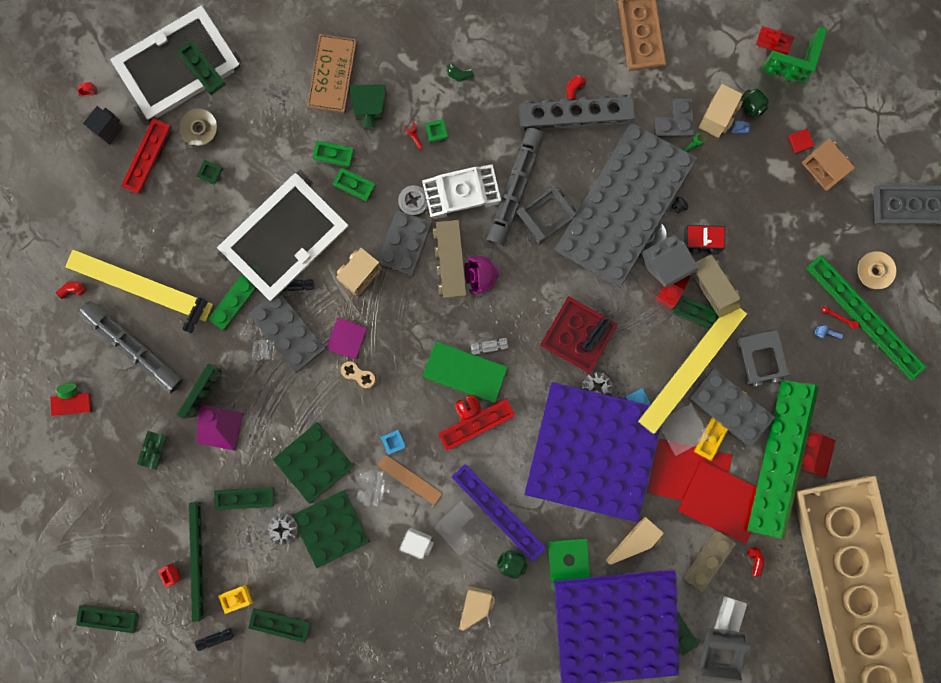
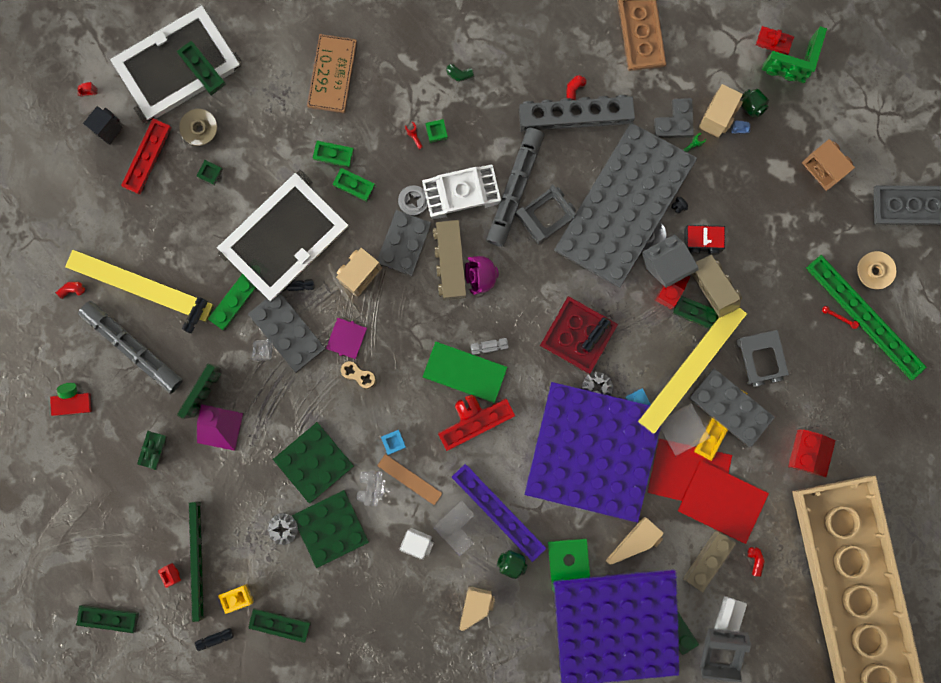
(244, 498): dark green plate -> none
(368, 103): dark green torso -> none
(783, 459): green plate -> none
(801, 140): red tile -> none
(821, 331): medium blue hand -> none

